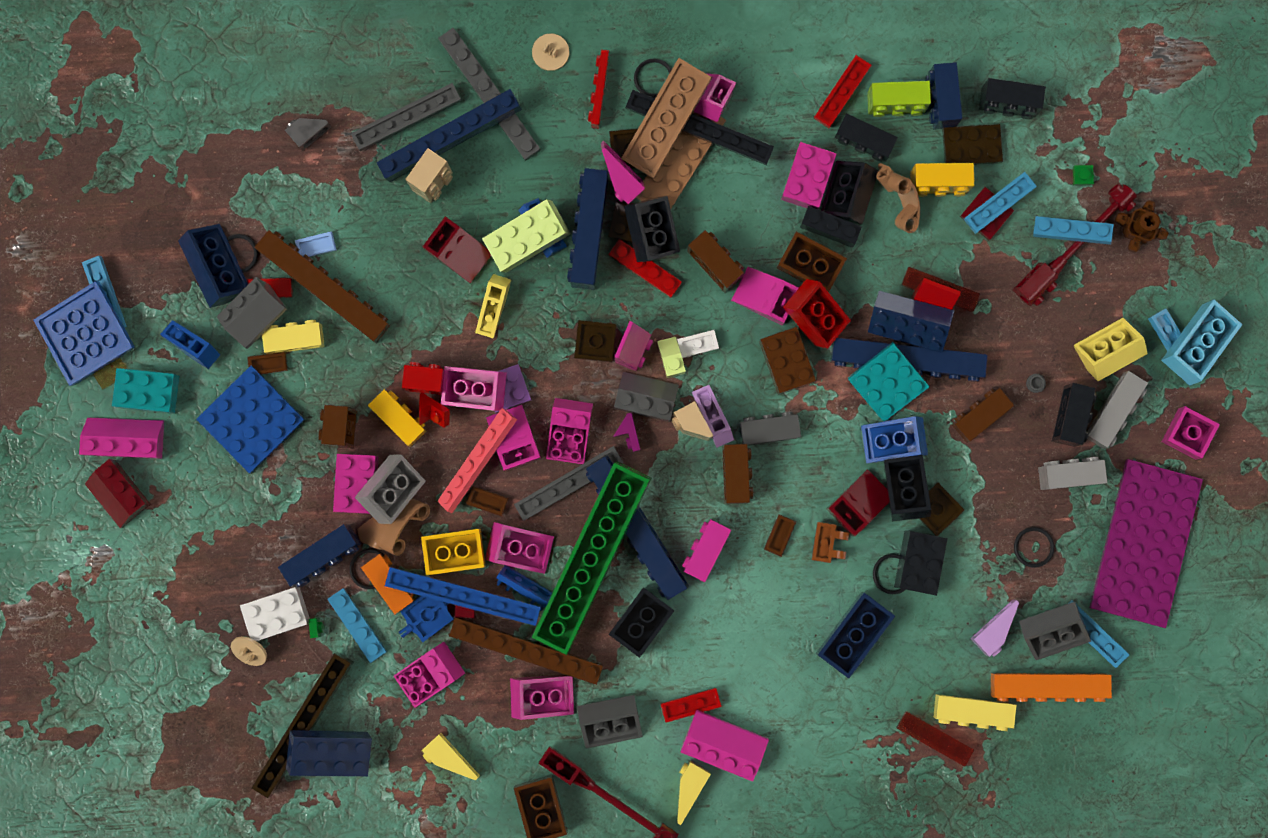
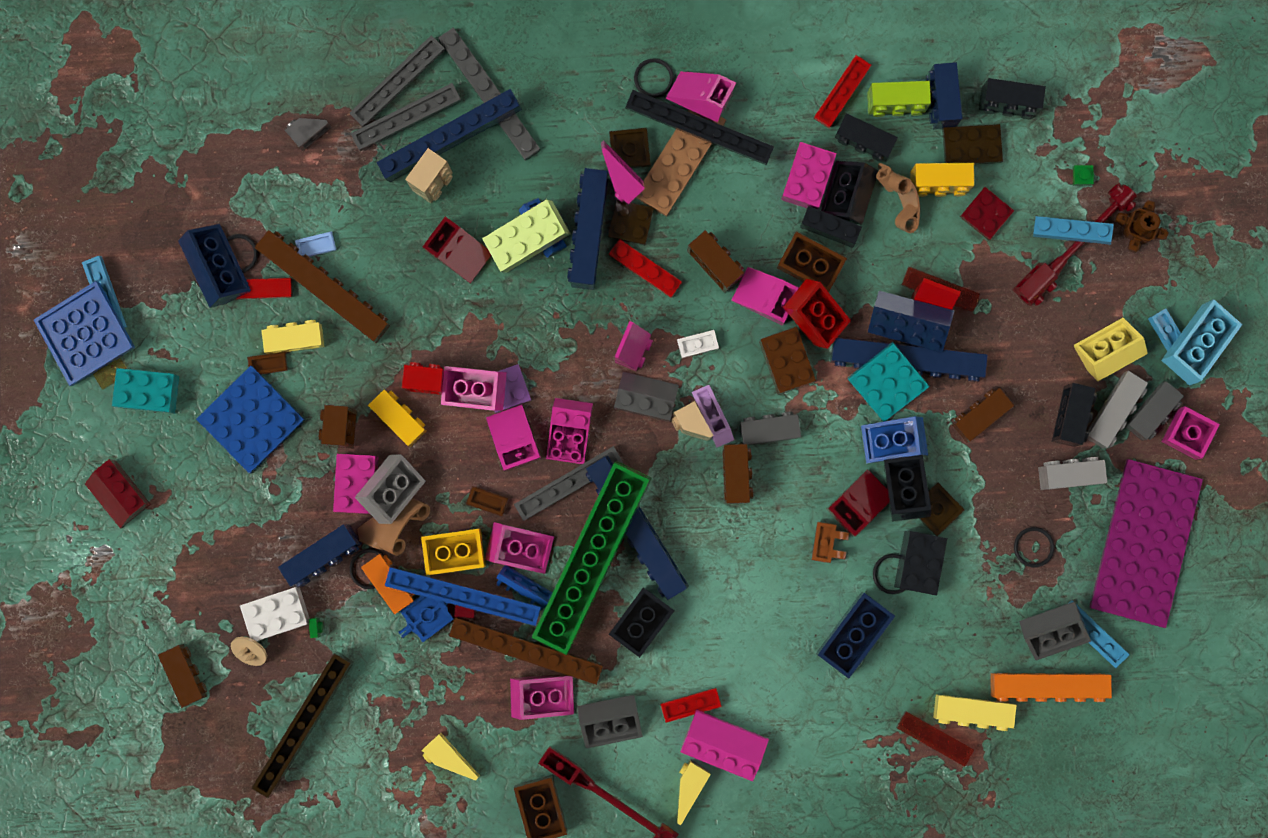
(122, 438): dark pink slope -> none
(183, 675): none -> reddish brown brick
(190, 344): blue slope -> none
(251, 312): dark grey slope -> none
(328, 753): dark blue brick -> none
(357, 625): dark azure plate -> none
(397, 81): none -> dark grey plate
(429, 674): dark pink slope -> none
(432, 410): red slope -> none
(477, 460): coral plate -> none
(493, 305): light yellow slope -> none
(550, 52): tan piece -> none
(595, 341): dark brown plate -> none
(597, 96): red plate -> none
(627, 427): magenta slope -> none
(652, 229): black brick -> none
(666, 118): medium nougat plate -> none
(671, 357): yellowish green slope -> none
(706, 550): dark pink brick -> none
(780, 535): reddish brown tile -> none
(994, 633): lavender slope -> none
(1000, 202): dark azure plate -> none
(1035, 383): dark grey plate -> none
(1154, 411): none -> dark grey brick

